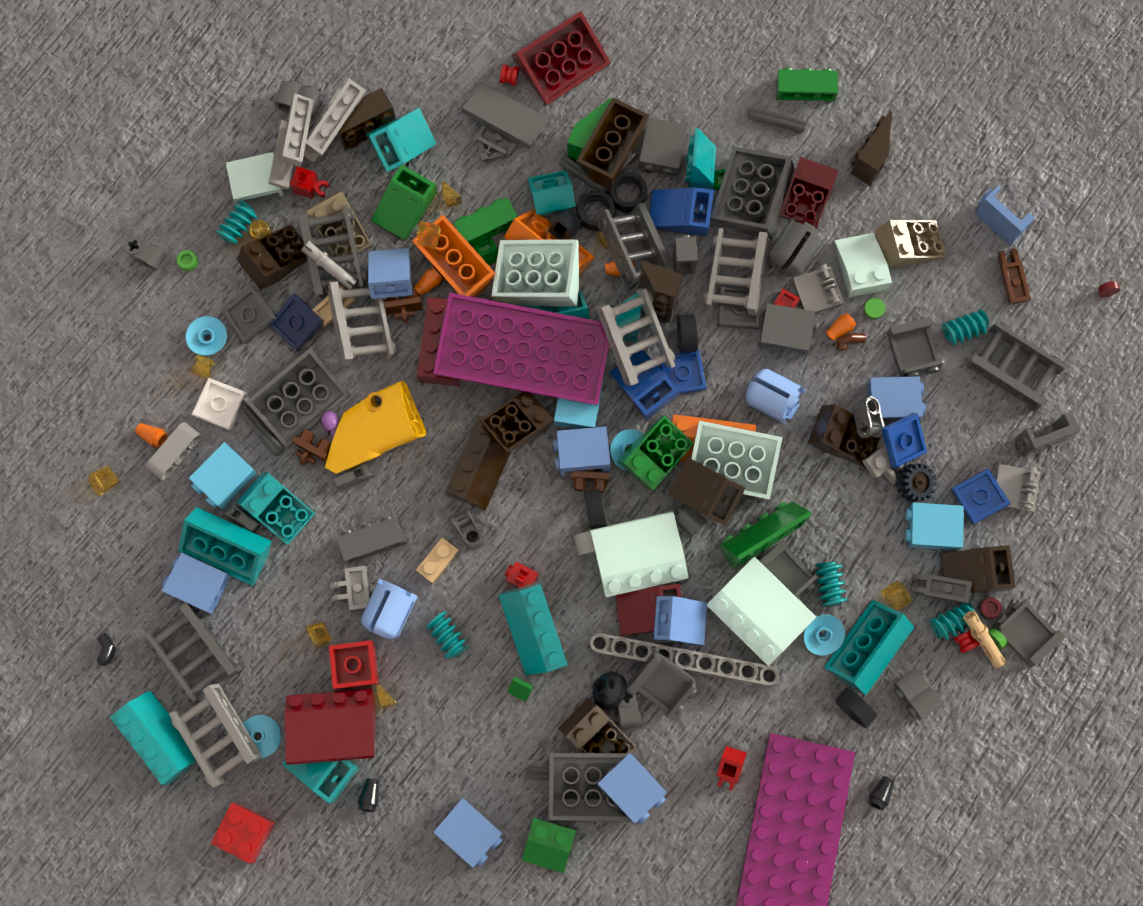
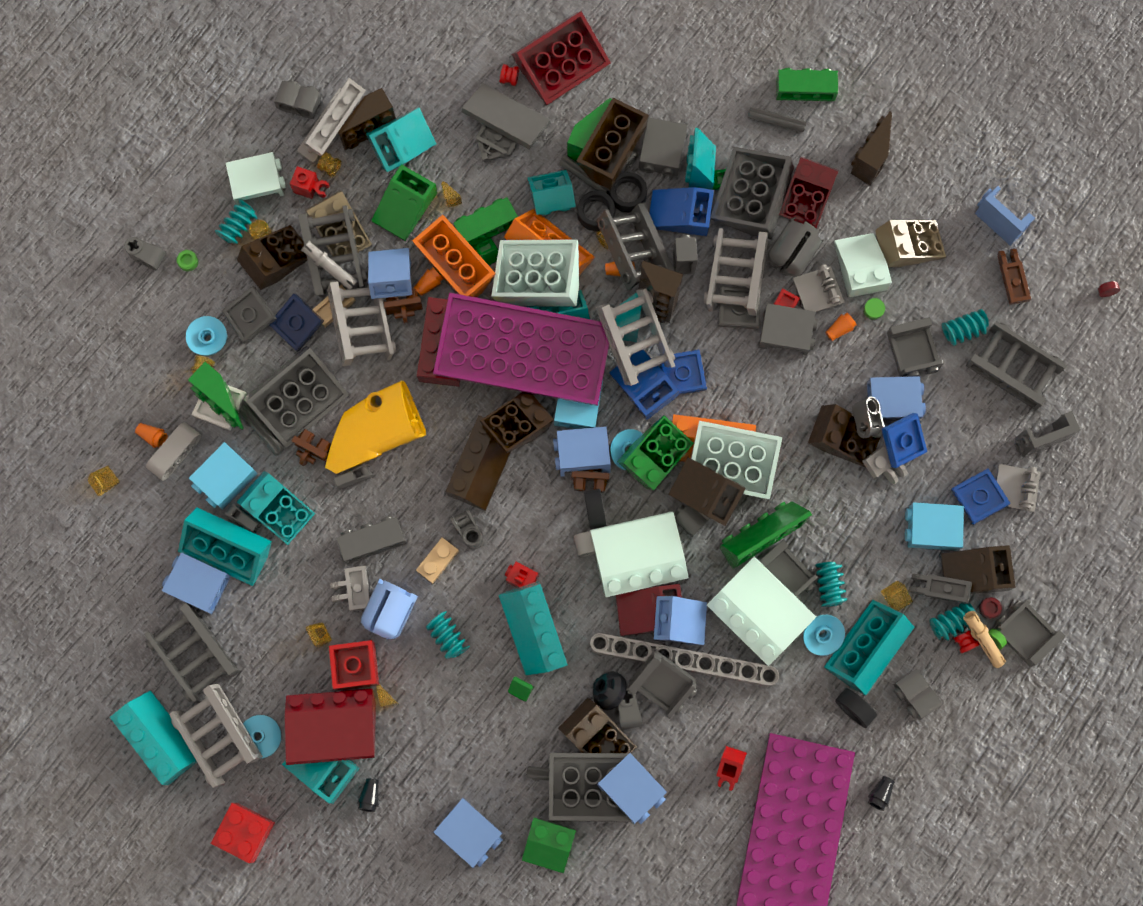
(108, 650): black arm -> none
(213, 390): none -> green slope
(291, 141): light grey fence -> none
(329, 164): none -> clear yellow wheel
(330, 422): medium lavender cylinder -> none
(428, 234): clear yellow slope -> none
(565, 225): black brick -> none
(687, 333): black tyre -> none
(774, 395): light blue cylinder -> none
(850, 338): reddish brown arm -> none
(916, 482): black wheel -> none

